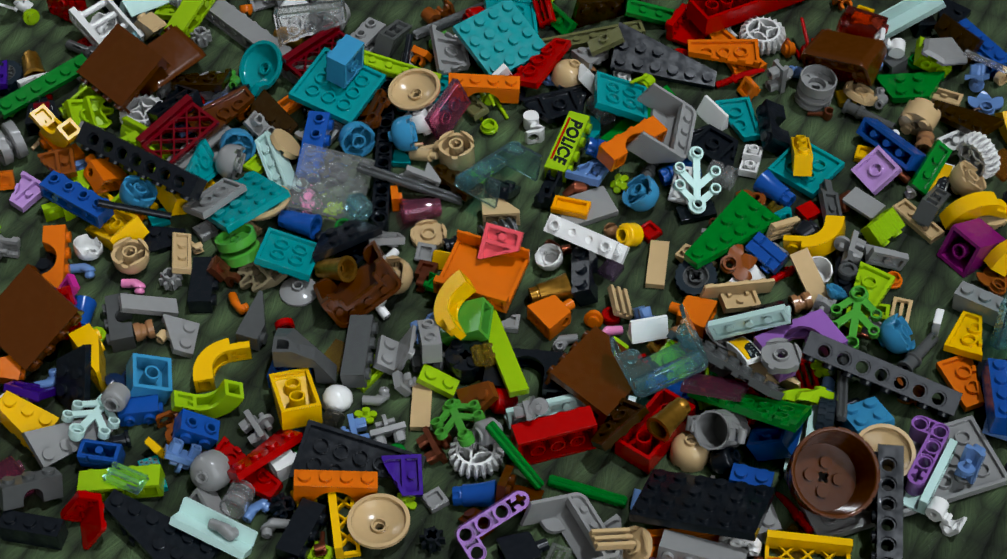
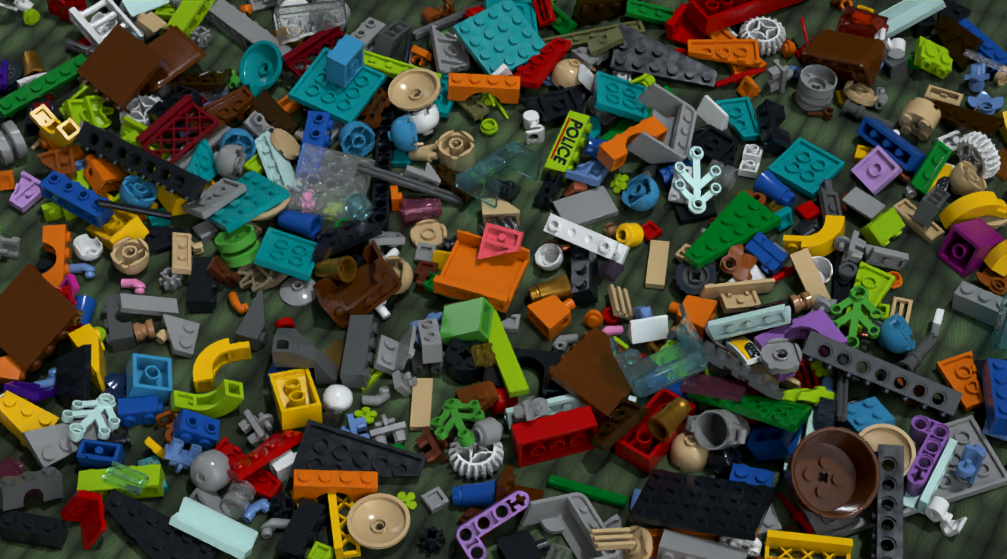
(115, 397): light grey head -> none
(224, 529): light grey arm -> none
(320, 548): copper hand -> none
(405, 473): dark purple wing -> none
(437, 381): lime plate -> none
(448, 109): clear pink tile -> none
(449, 301): yellow arch -> none
(514, 455): green axle -> none
(571, 207): light orange tile -> none
(780, 228): tan tile -> none
(801, 156): yellow slope -> none
(835, 292): dark azure animal -> none
(909, 86): green wing -> none
(924, 141): medium nougat wheel -> none
(944, 50): light grey tile -> none
(966, 337): yellow wing -> none

